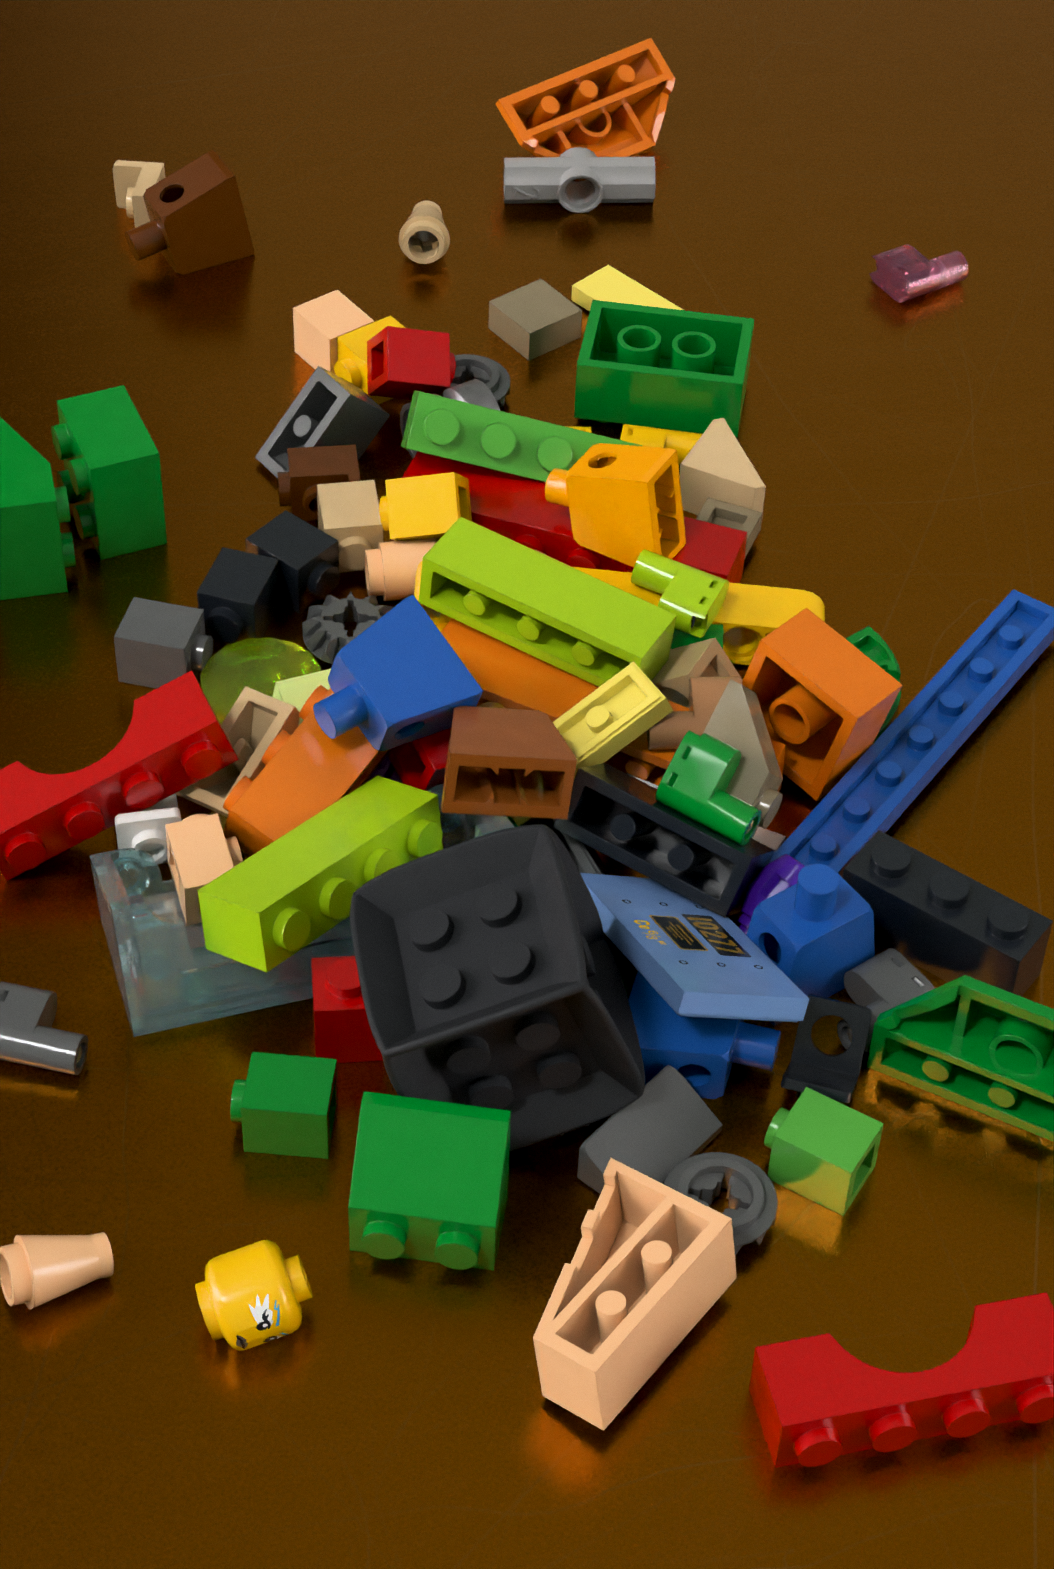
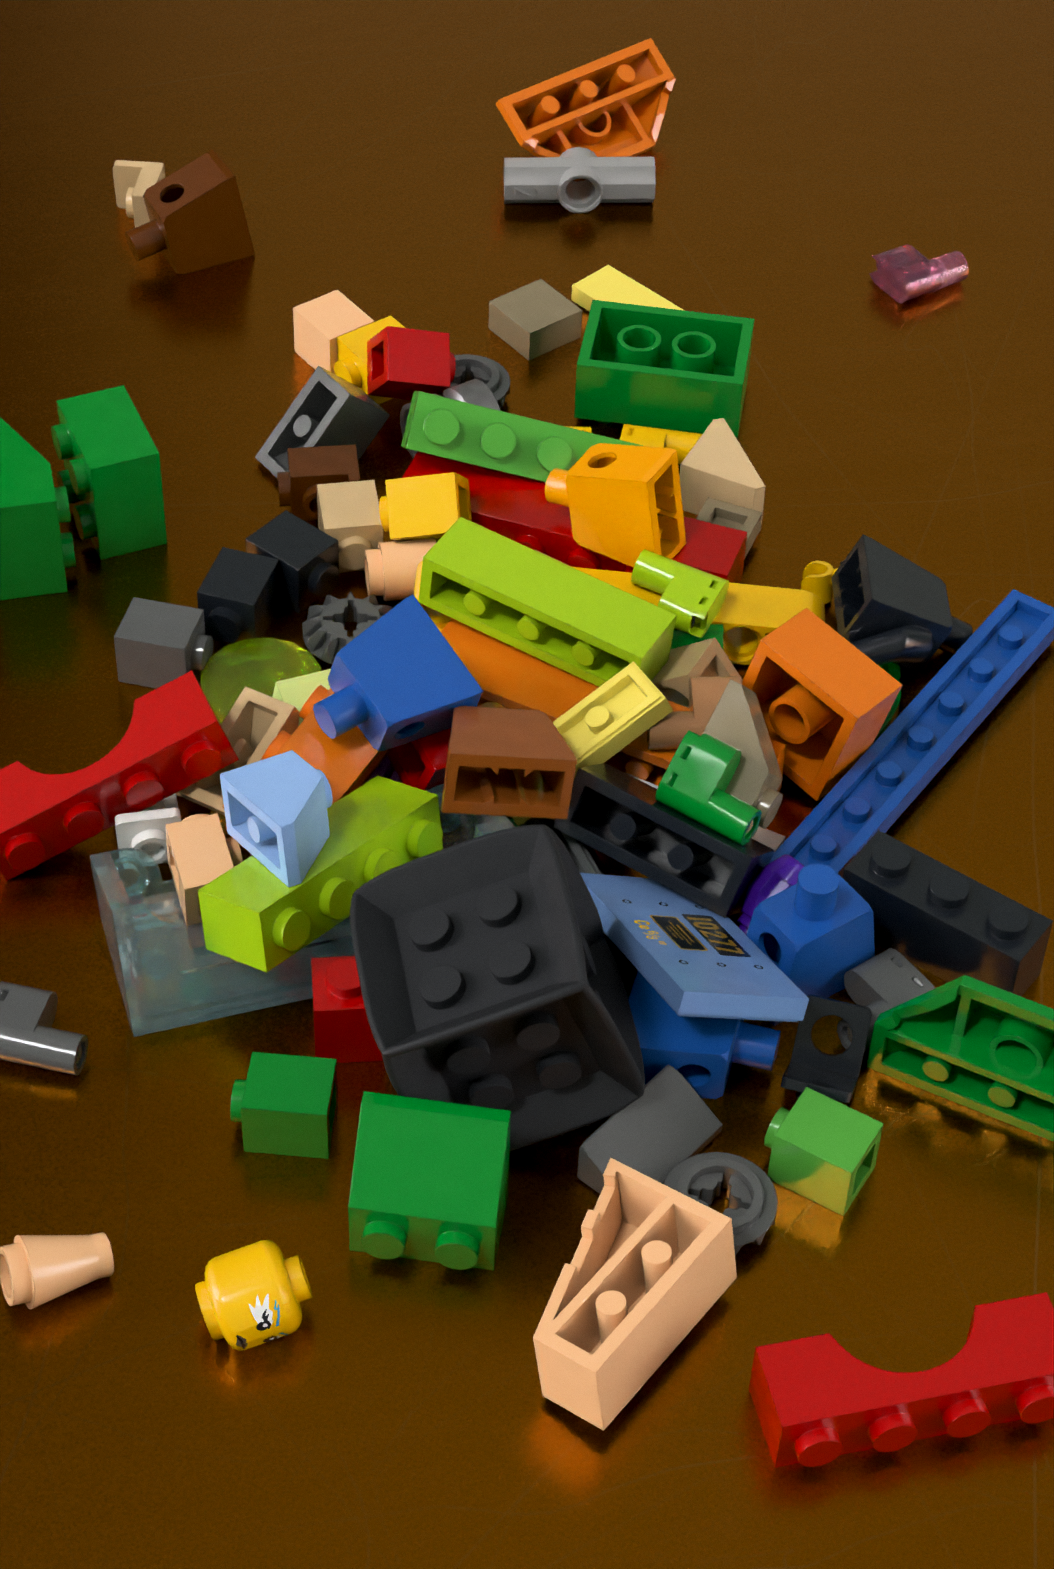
(279, 813): none -> light blue slope
(424, 234): tan cone -> none
(888, 605): none -> black torso

